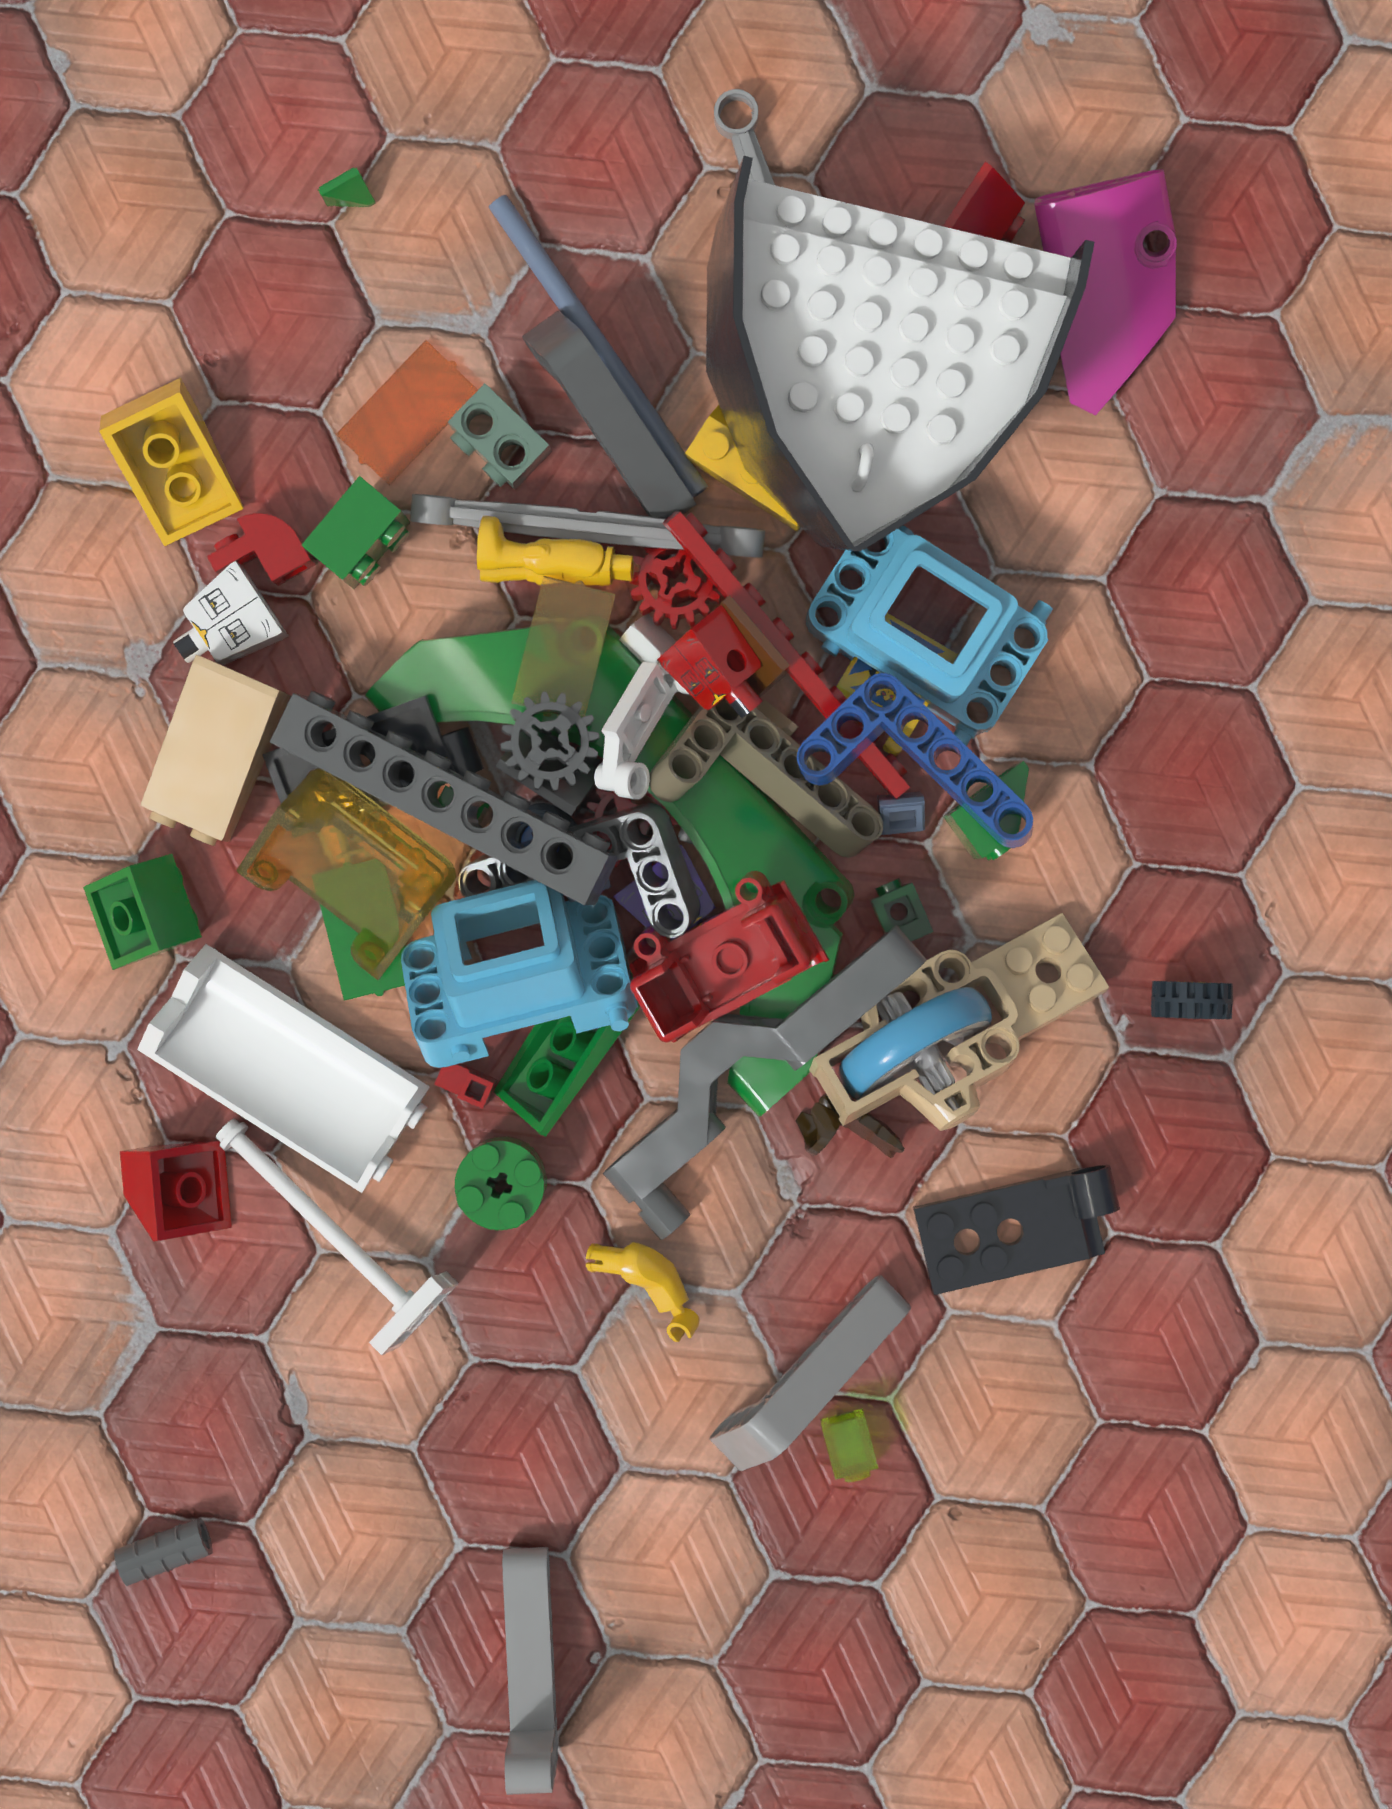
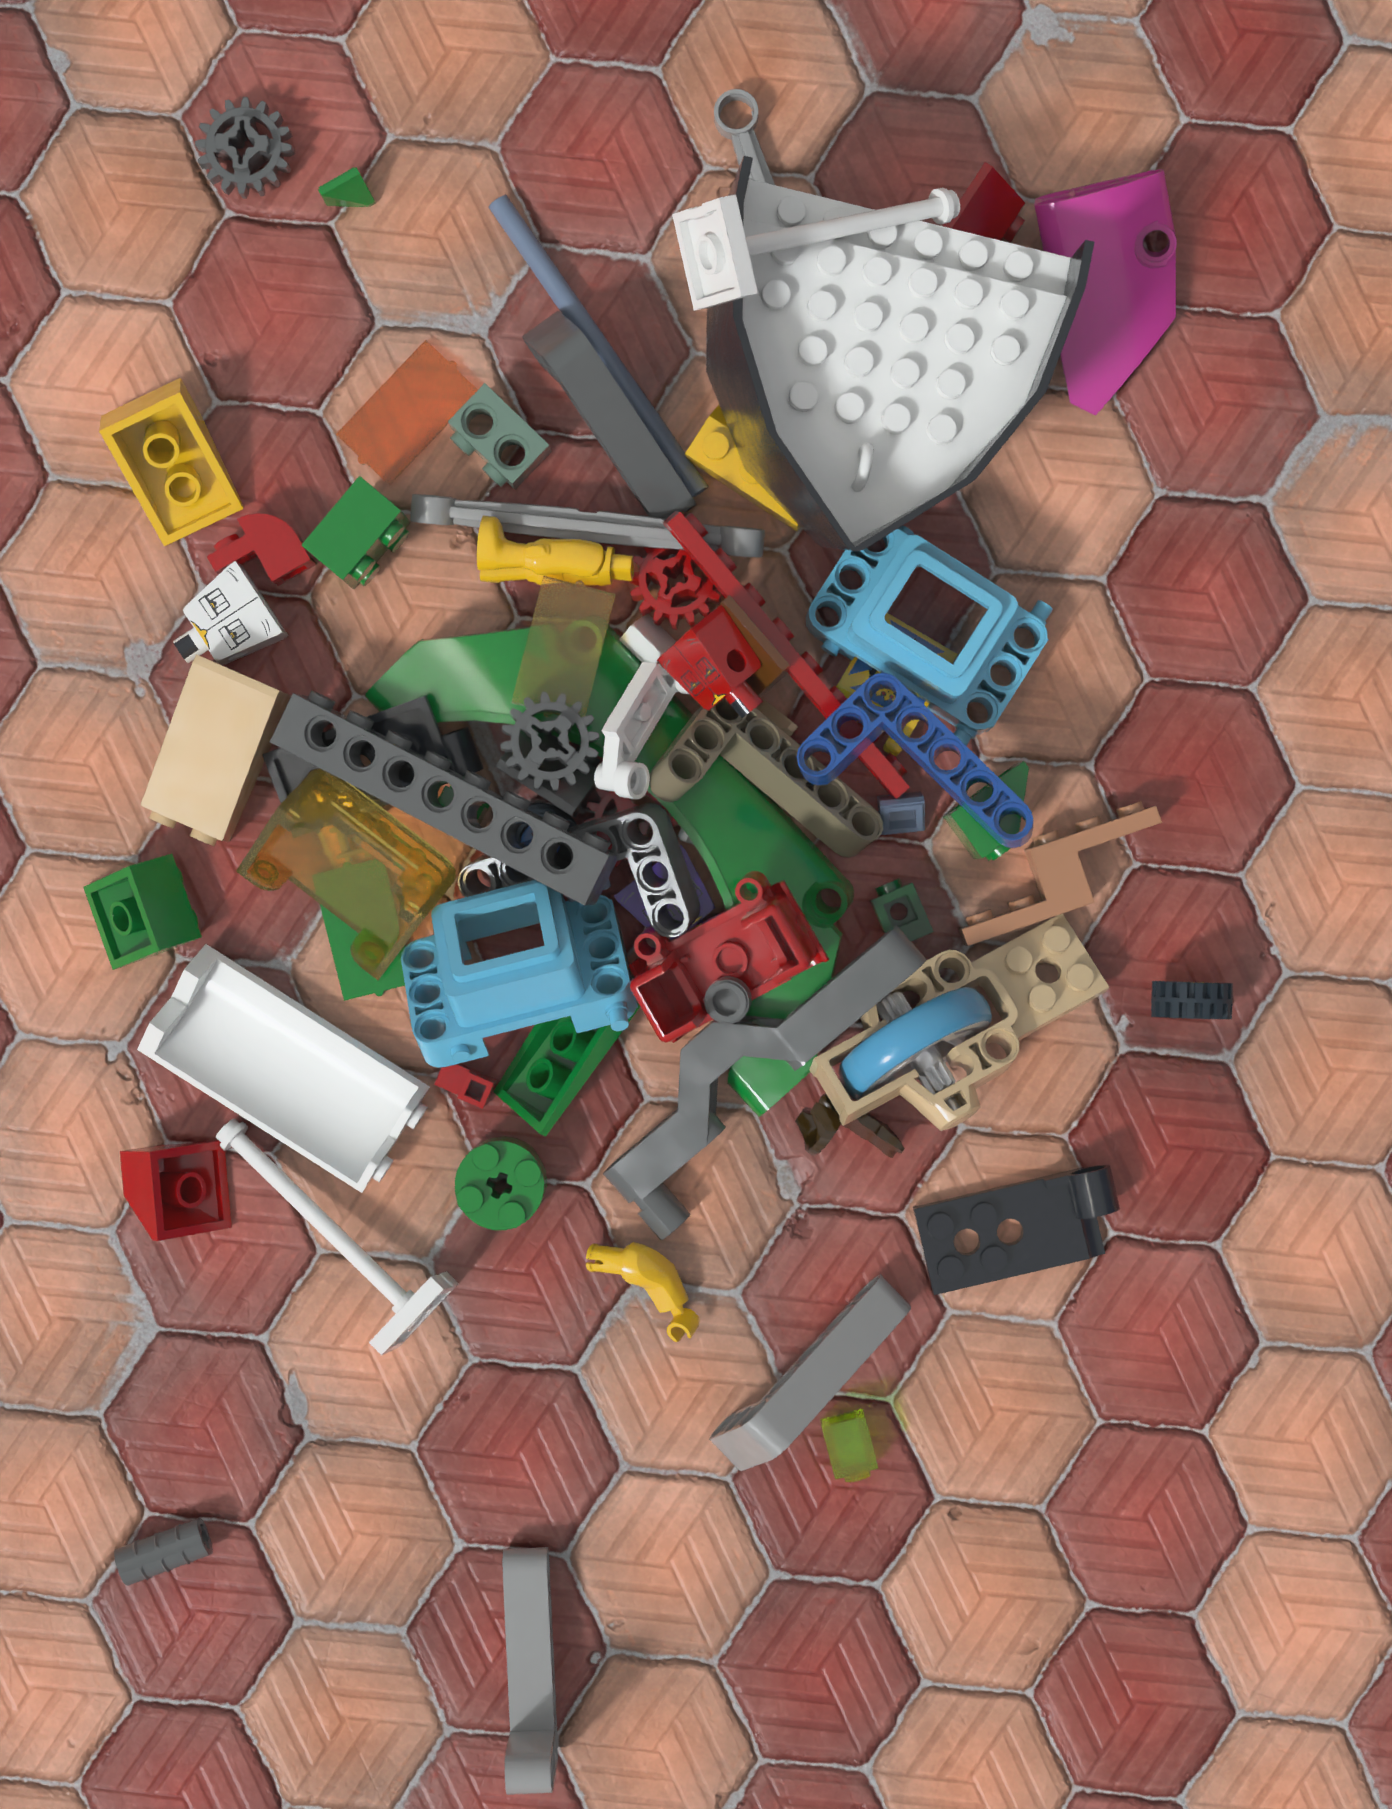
(263, 148): none -> dark grey gear
(719, 253): none -> white tile
(727, 1000): none -> dark grey tile
(1058, 873): none -> nougat bracket

